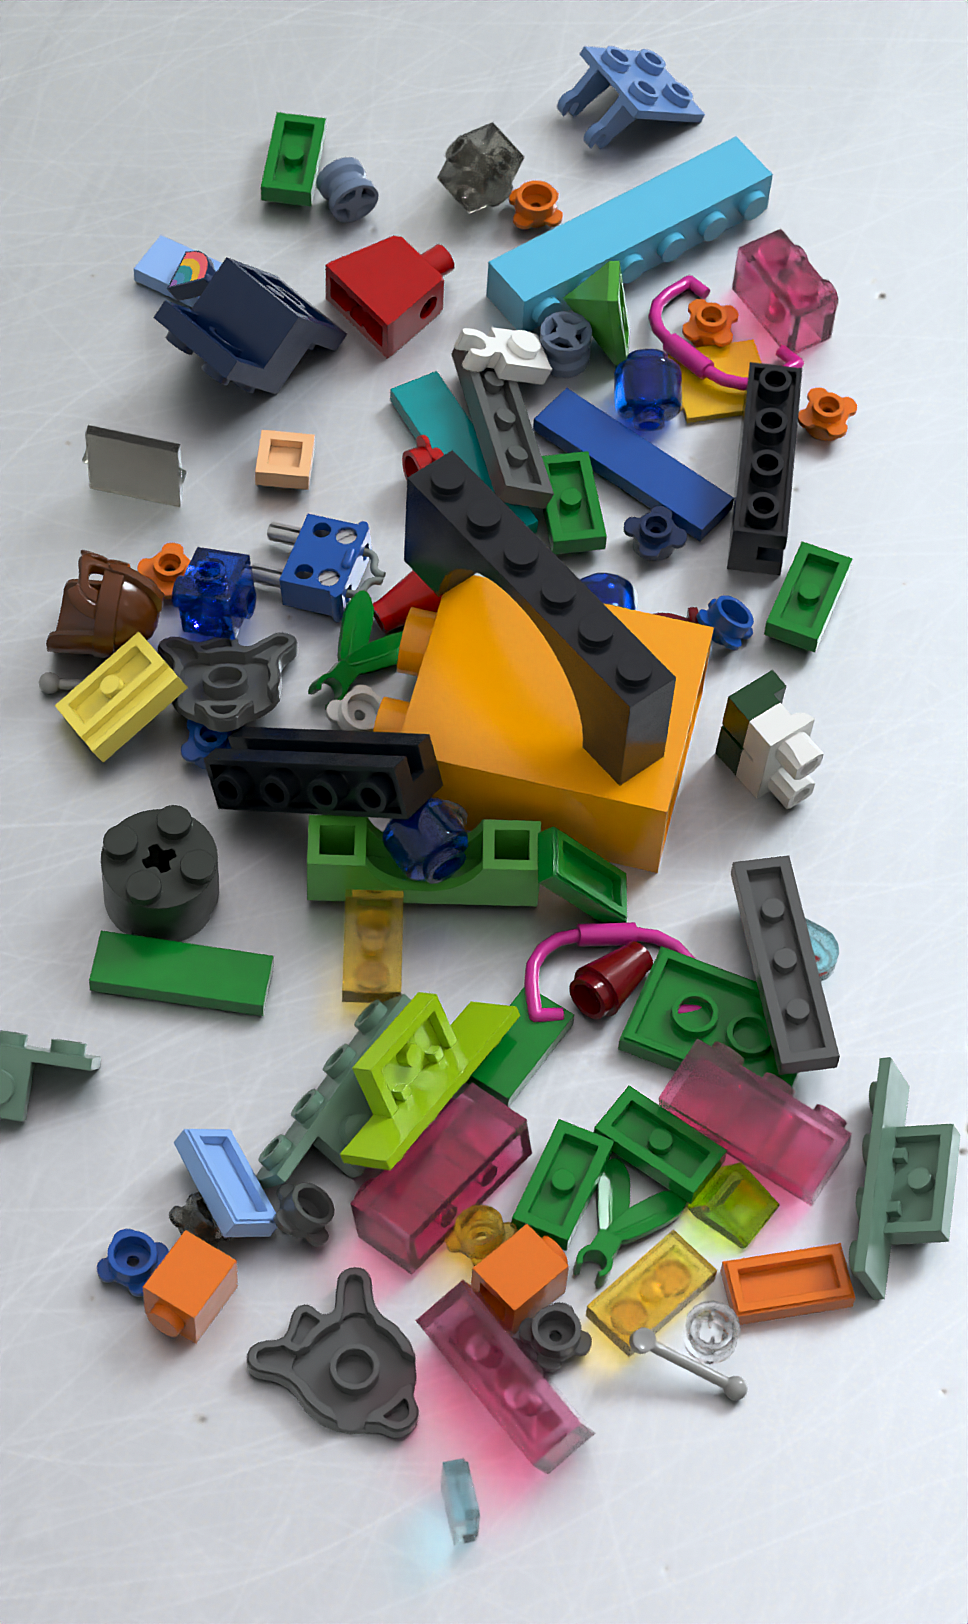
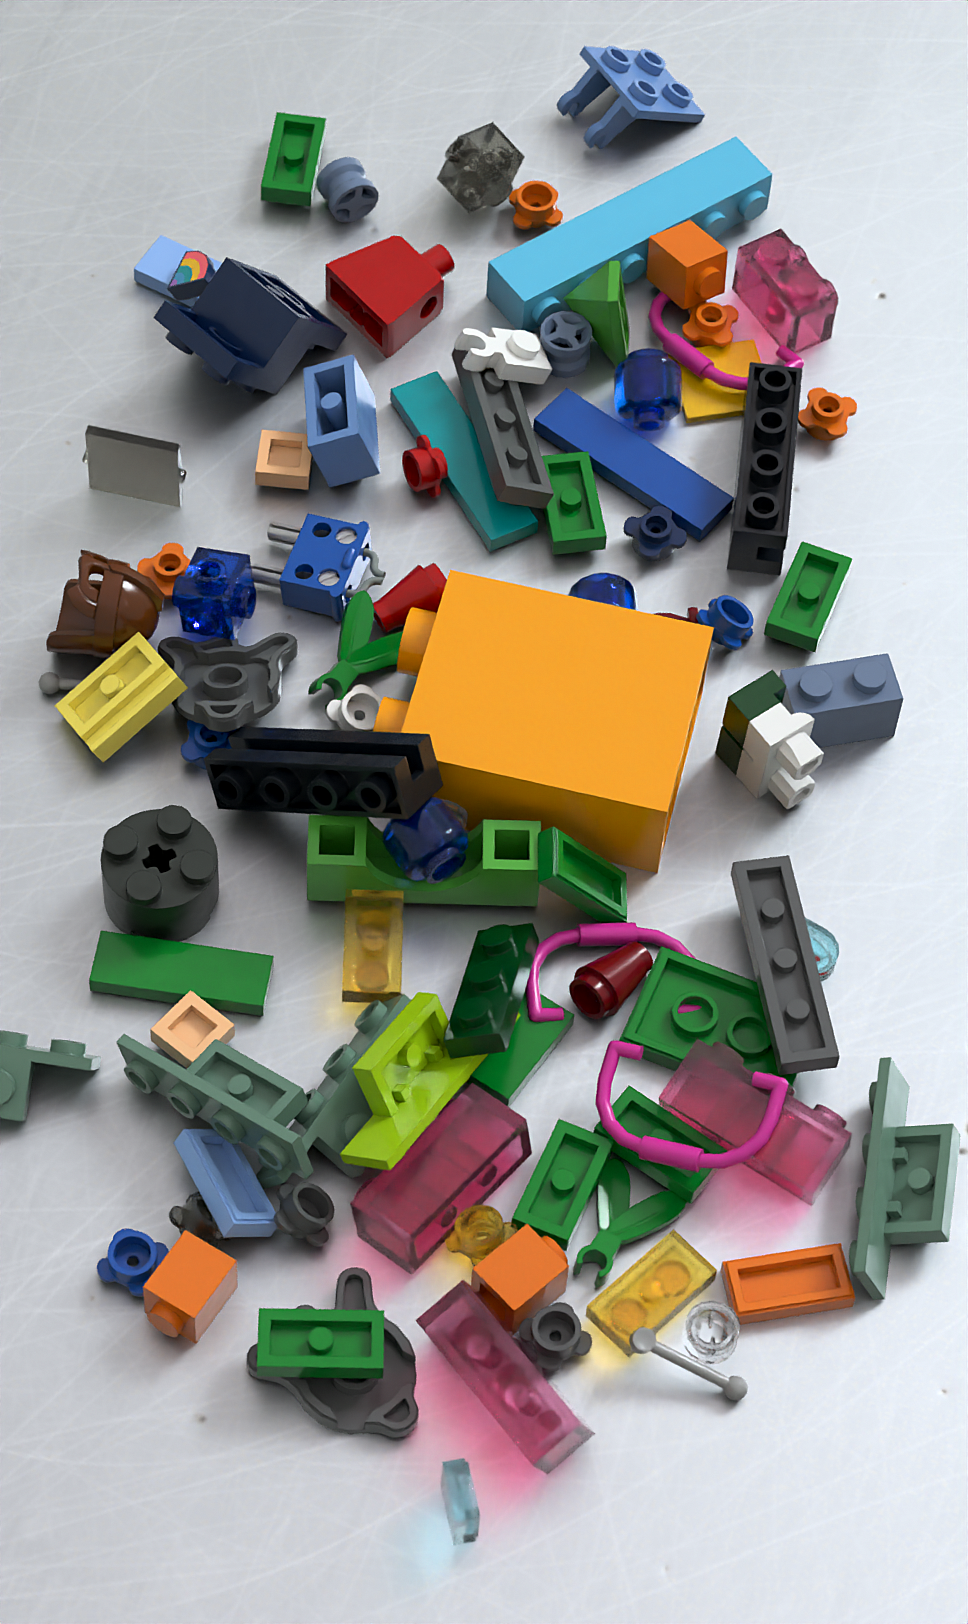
(190, 1029): none -> light nougat plate
(231, 1094): none -> sand green bracket
(320, 1343): none -> green plate
(341, 421): none -> medium blue brick
(491, 990): none -> dark green plate
(619, 685): black arch -> none
(674, 1153): none -> dark pink piece
(687, 264): none -> orange brick
(734, 1204): clear neon green slope -> none
(846, 698): none -> sand blue brick

